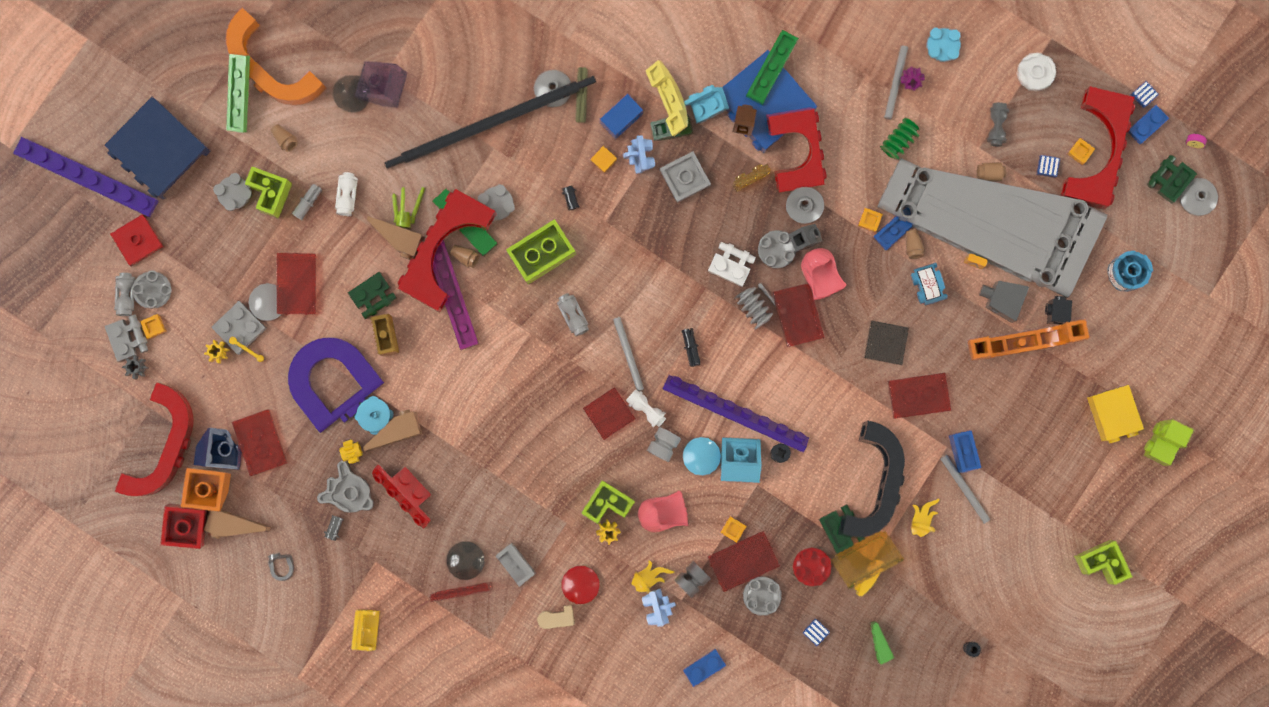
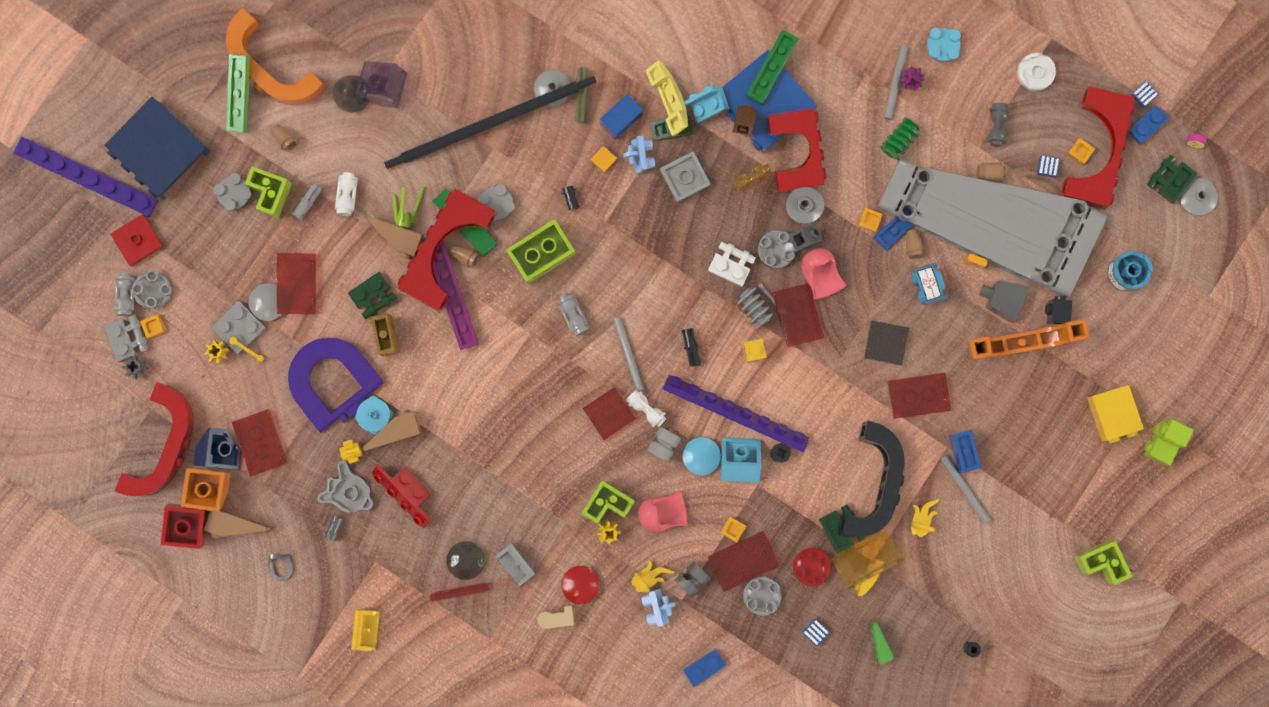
(754, 350): none -> yellow brick

